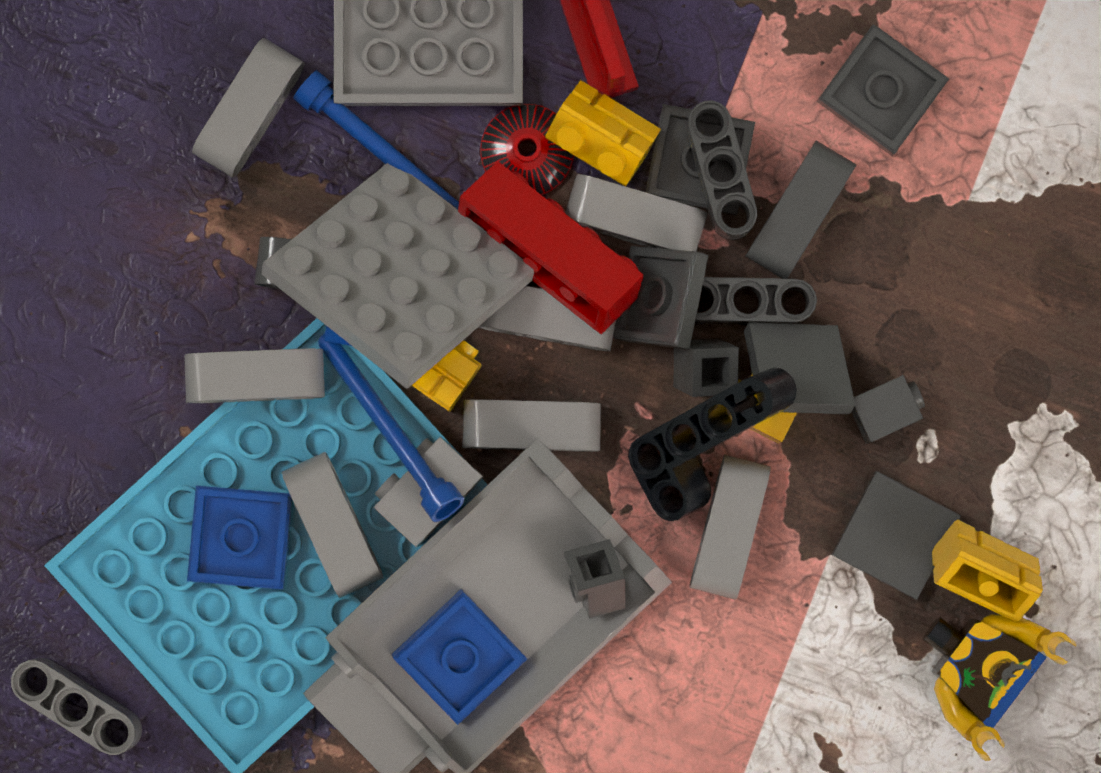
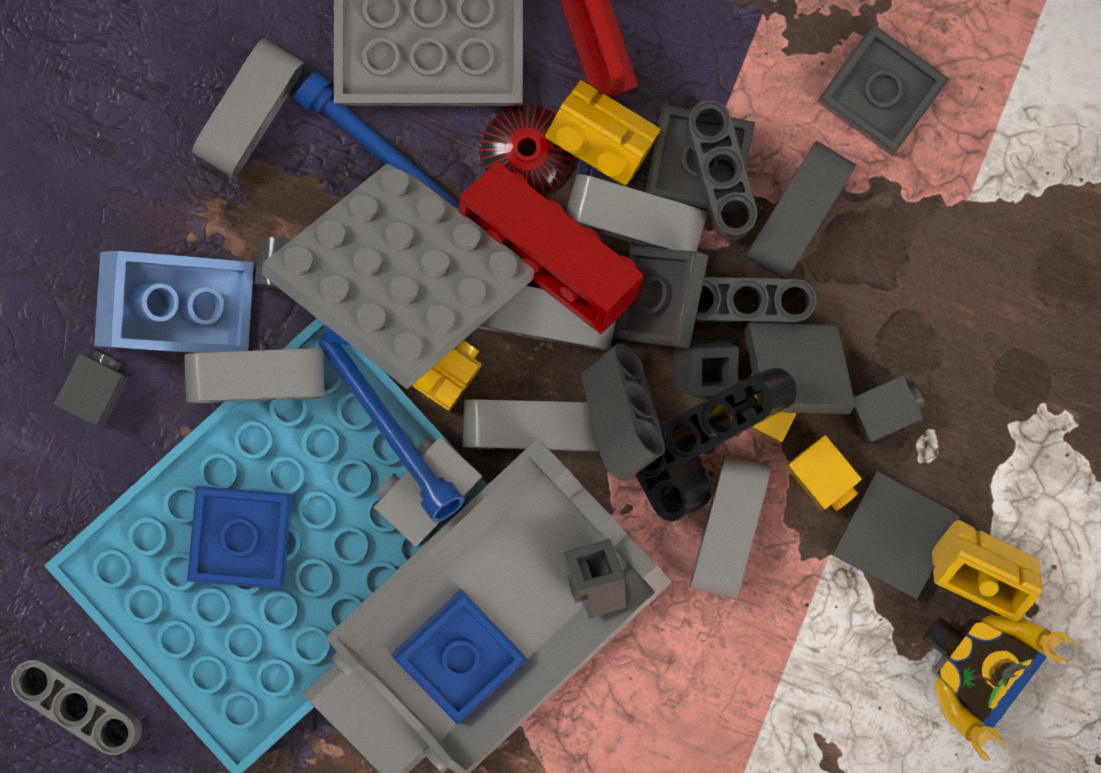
(92, 388): none -> dark grey brick
(173, 303): none -> light blue slope
(332, 524): light grey beam -> none
(622, 411): none -> dark grey beam
(824, 474): none -> yellow brick

